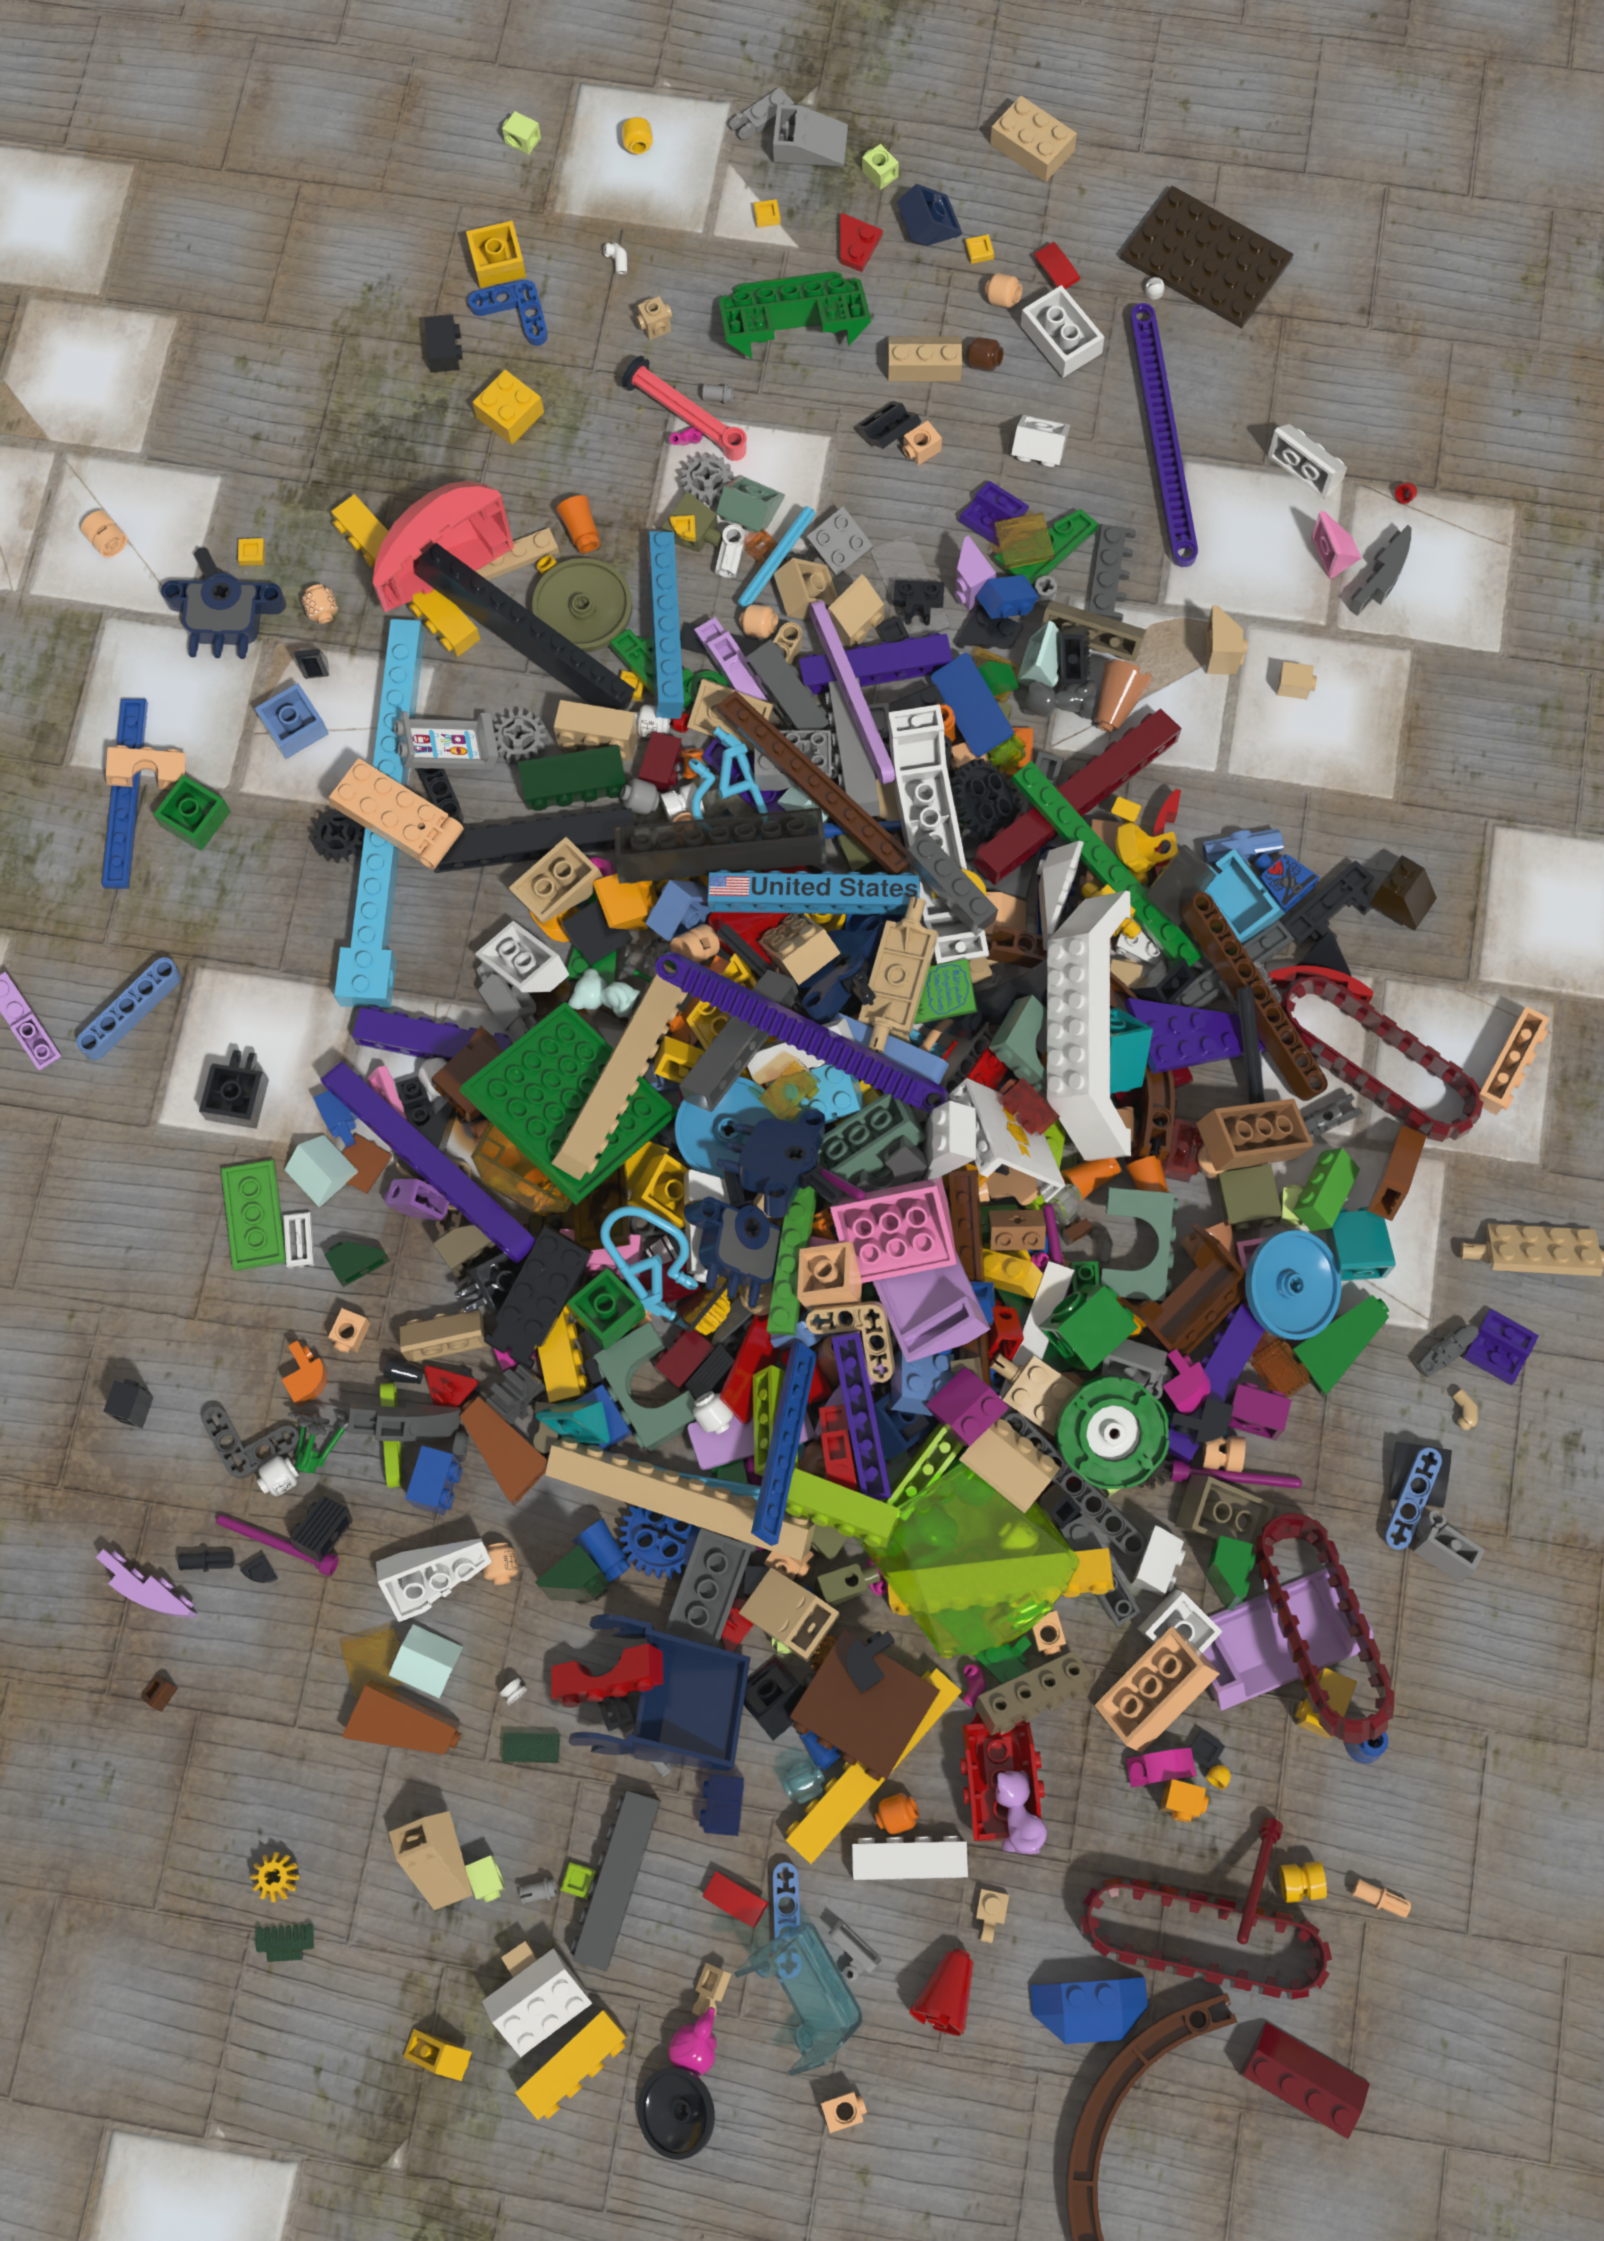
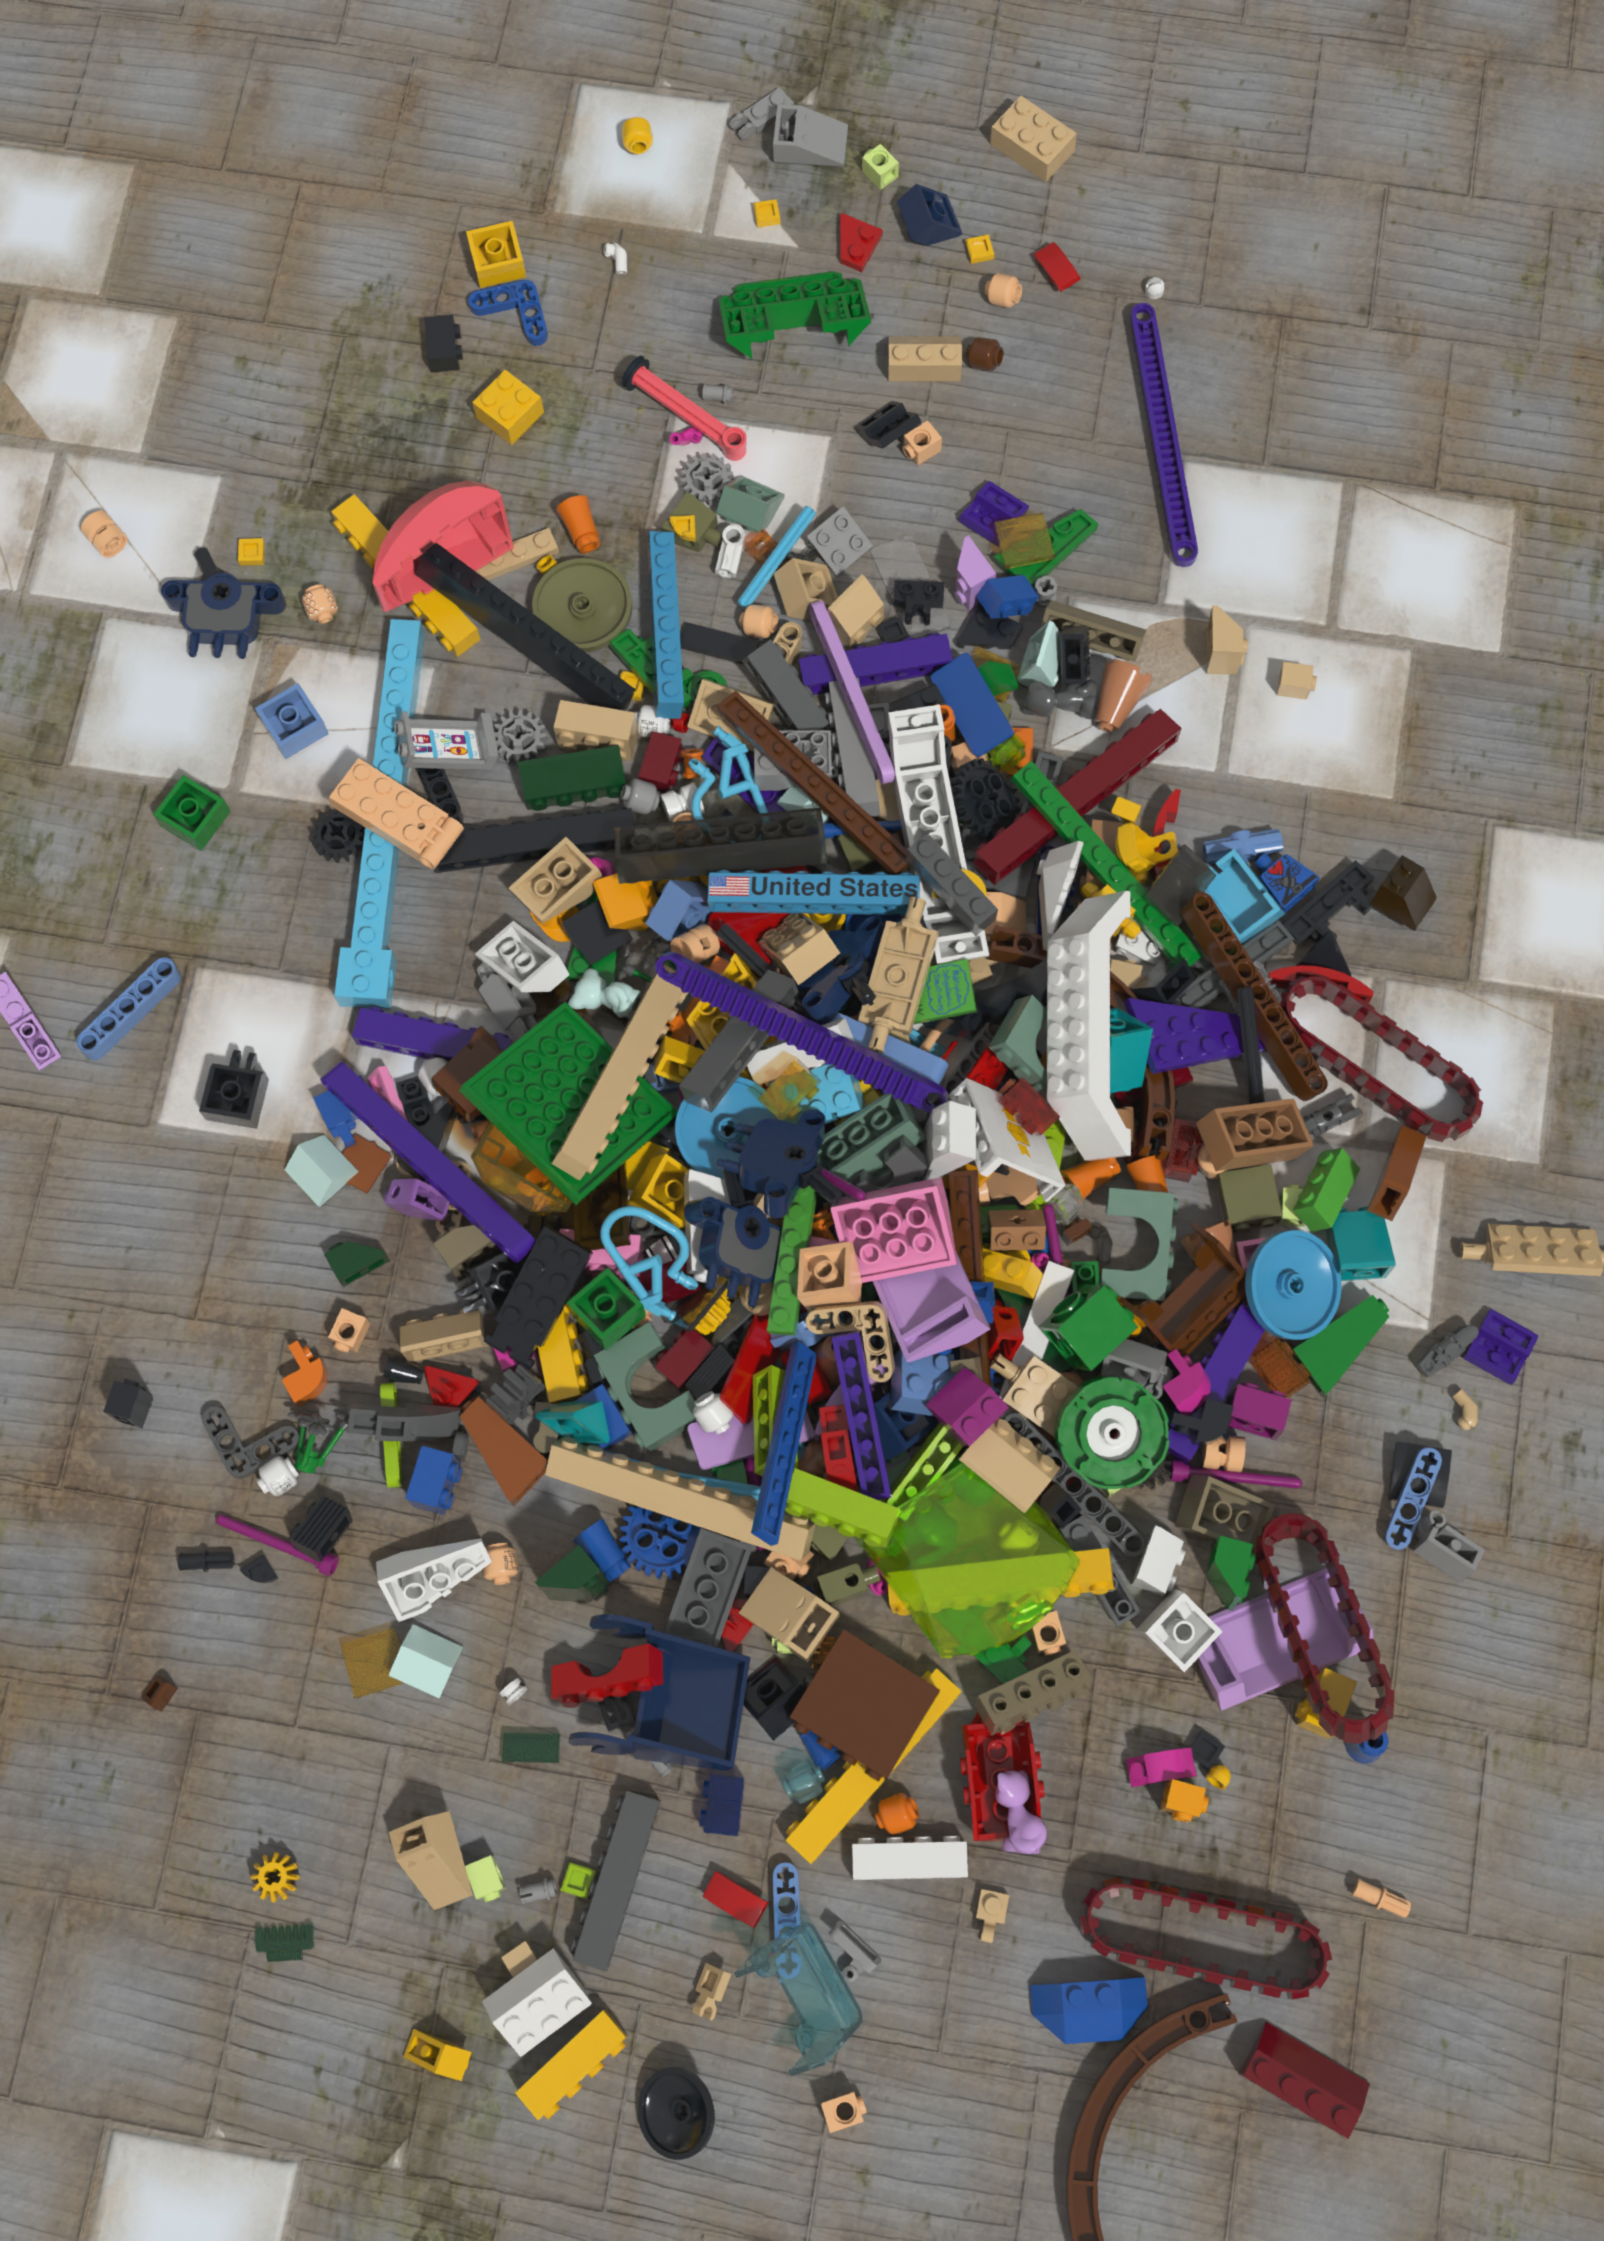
(124, 800): blue tile -> none
(125, 763): light nougat arch -> none
(152, 1594): lavender slope -> none
(253, 1215): bright green tile -> none
(300, 1262): white tile -> none
(312, 663): black slope -> none
(400, 1722): dark orange slope -> none
(521, 132): yellowish green brick -> none
(654, 317): tan brick -> none
(694, 2045): dark pink hair -> none
(728, 658): lavender slope -> none
(860, 1663): black brick -> none
(946, 1994): red cone -> none
(976, 1684): dark pink arm -> none
(1040, 440): white slope -> none
(1062, 331): white brick -> none
(1108, 571): dark grey hinge -> none
(1156, 1690): light nougat slope -> none
(1207, 256): dark brown plate -> none
(1270, 1831): dark red piece -> none
(1302, 1882): yellow wheel -> none
(1306, 460): white slope -> none
(1334, 545): bright pink slope -> none
(1385, 571): dark grey slope -> none
(1401, 491): red hinge -> none
(1511, 1060): light nougat brick -> none

